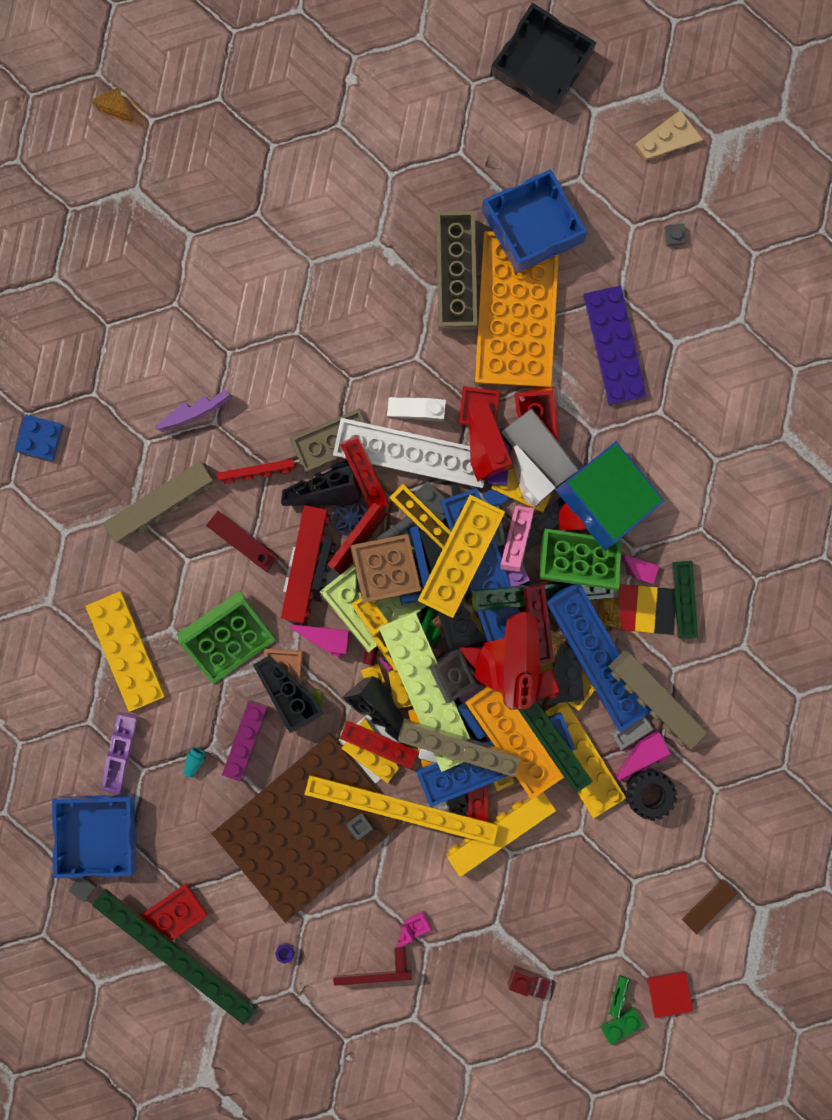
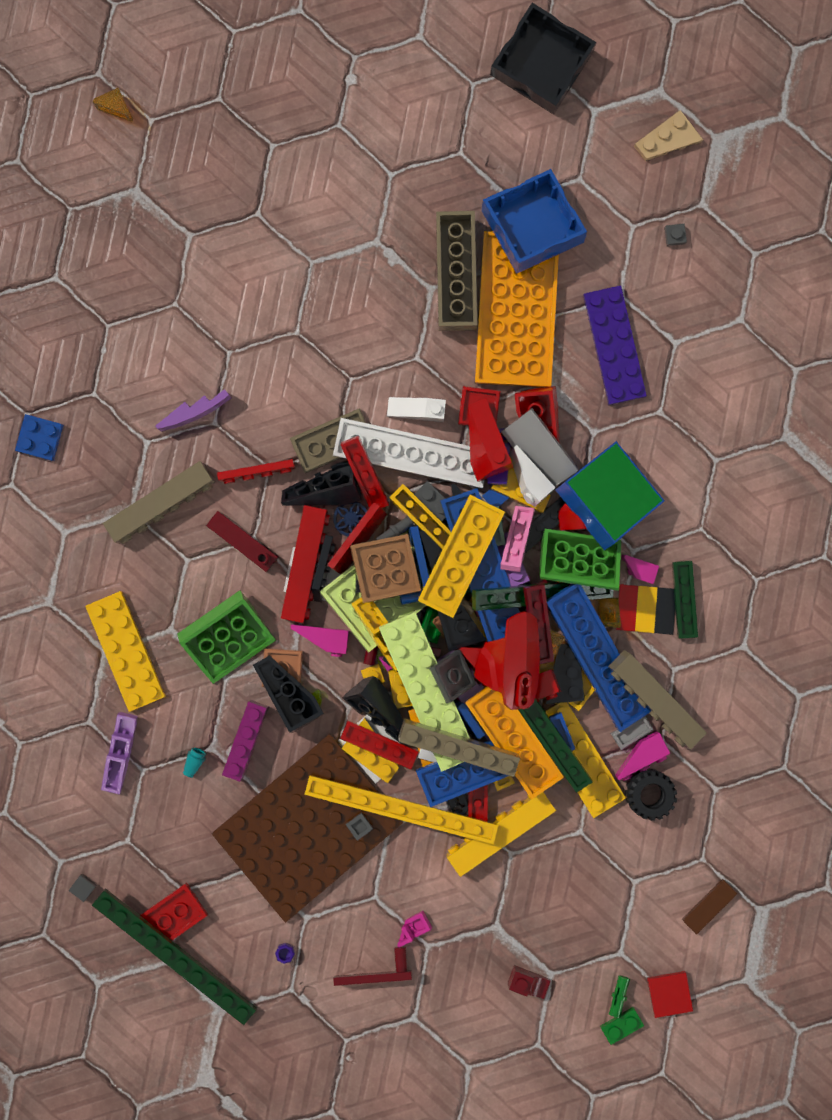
(94, 836): blue tile -> none

